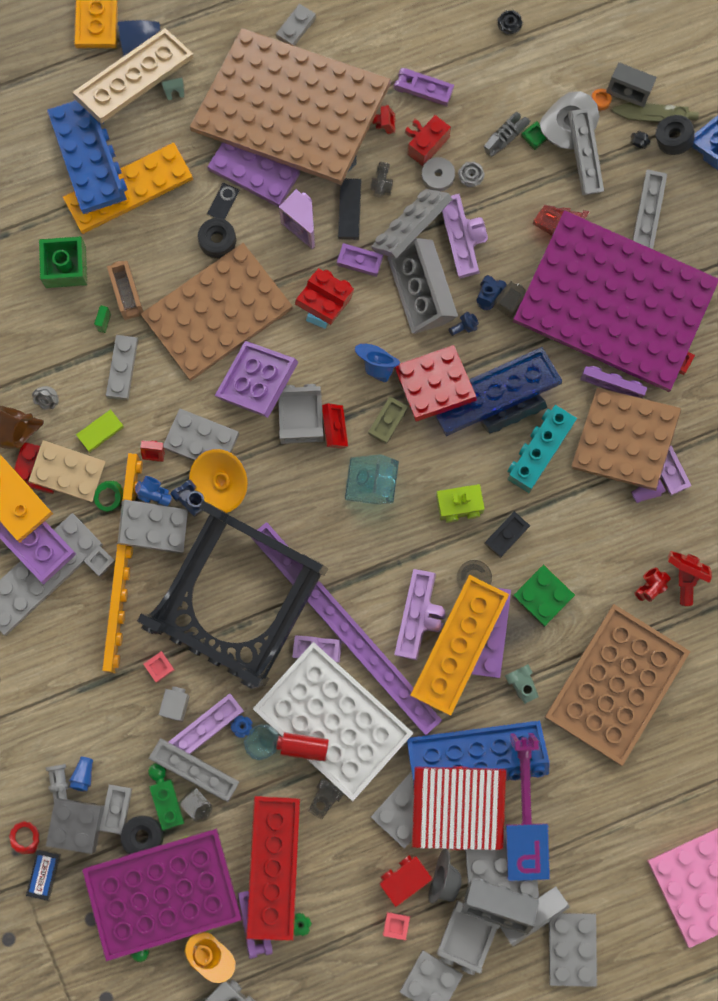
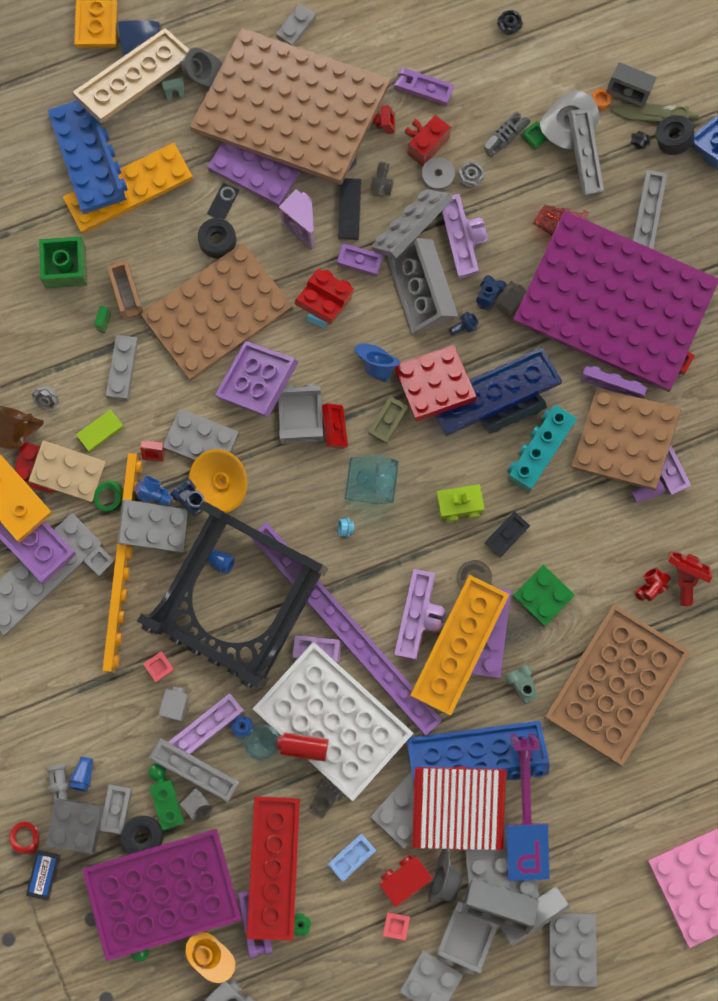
(200, 66): none -> dark grey piece
(221, 561): none -> blue cone
(345, 527): none -> medium azure plate
(351, 857): none -> light blue plate

